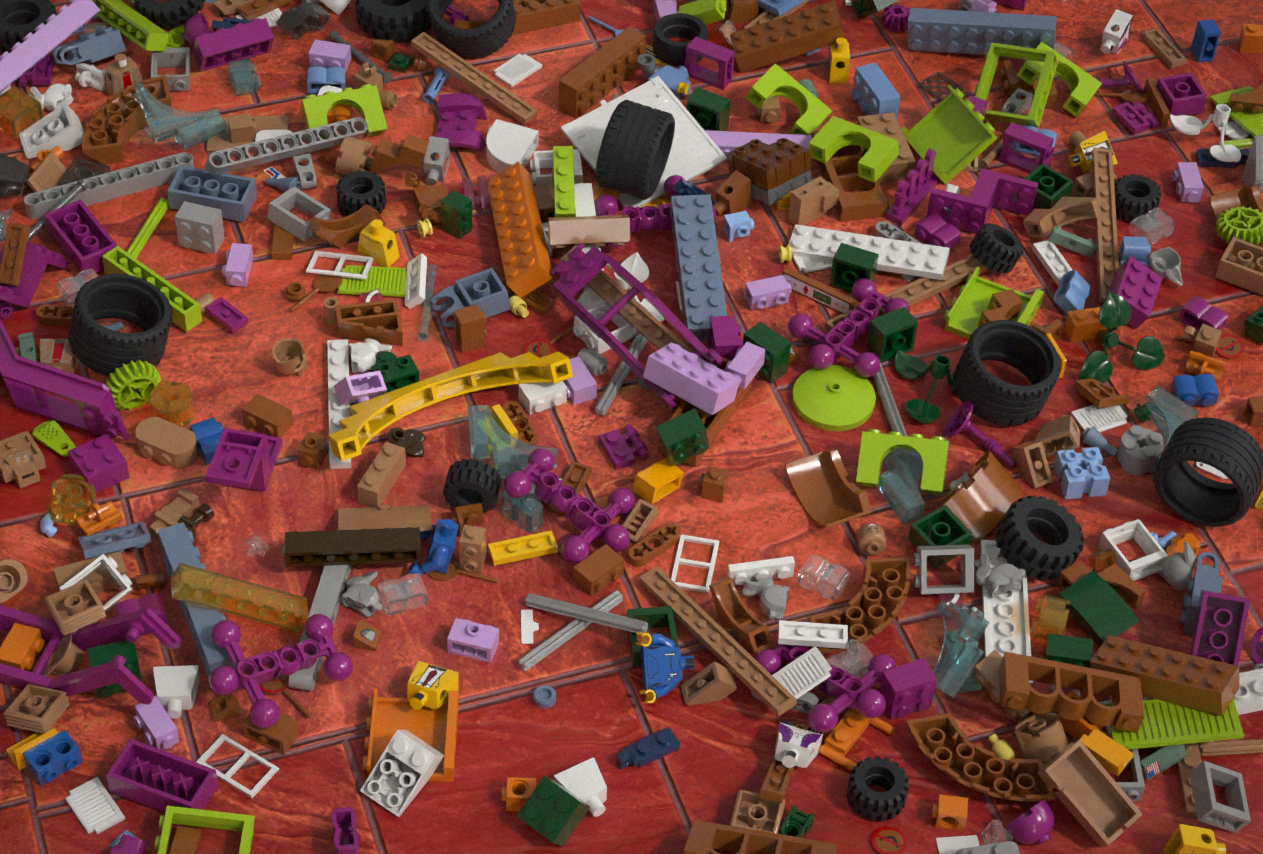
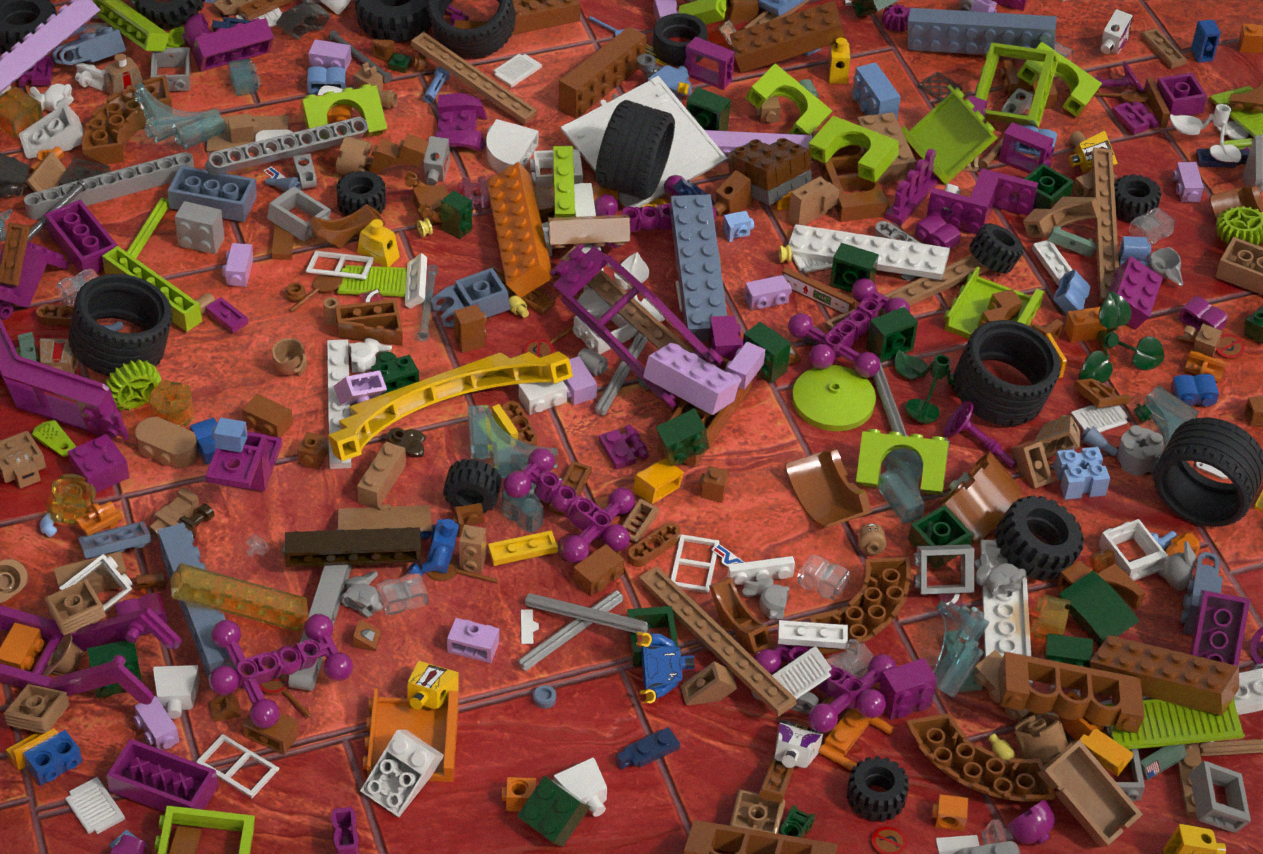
(230, 434): none -> medium blue brick
(727, 557): none -> sticker

